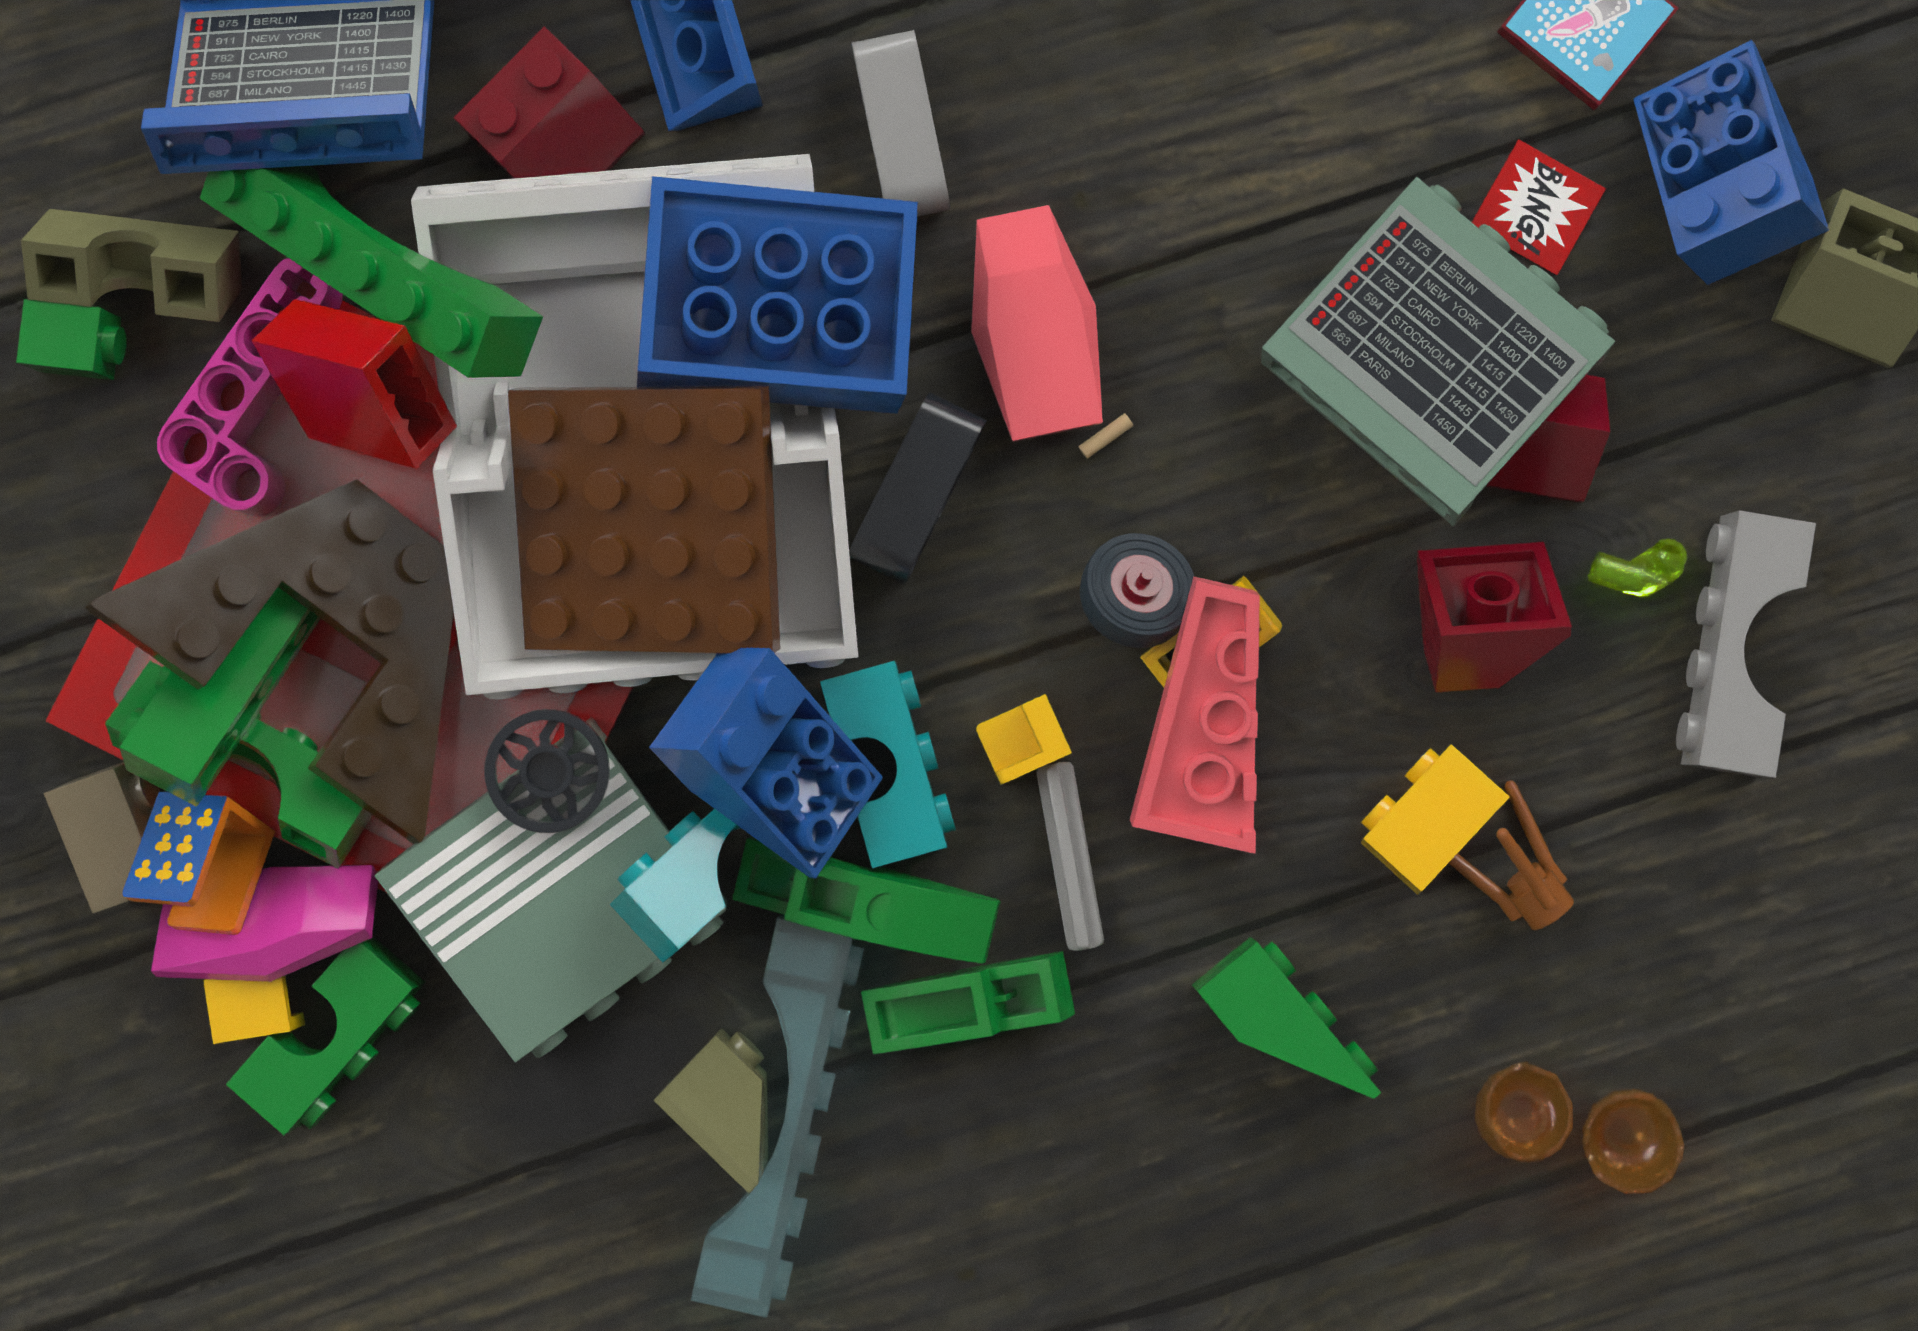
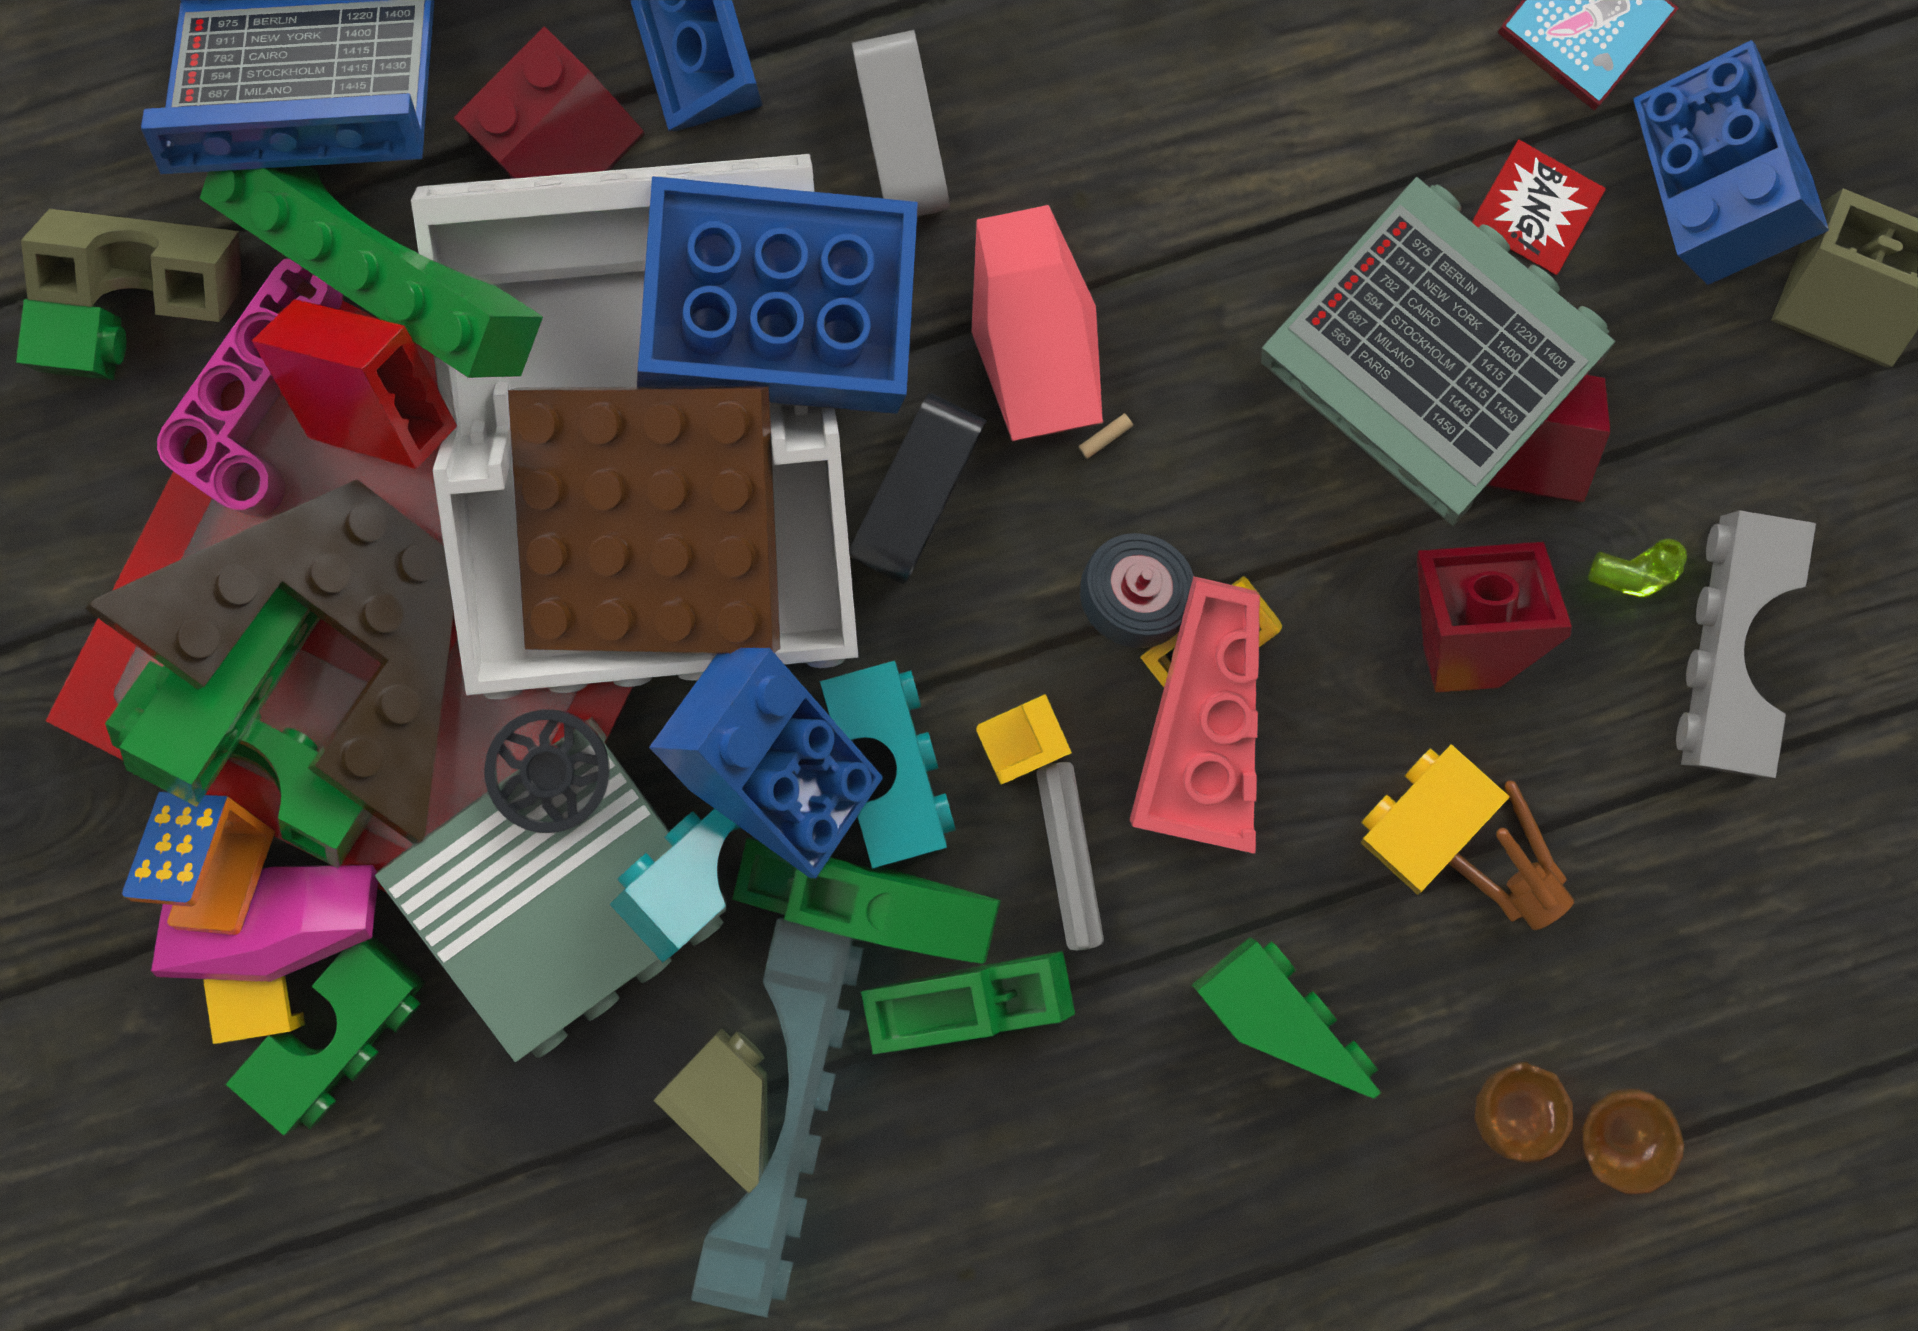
(102, 828): dark tan brick -> none

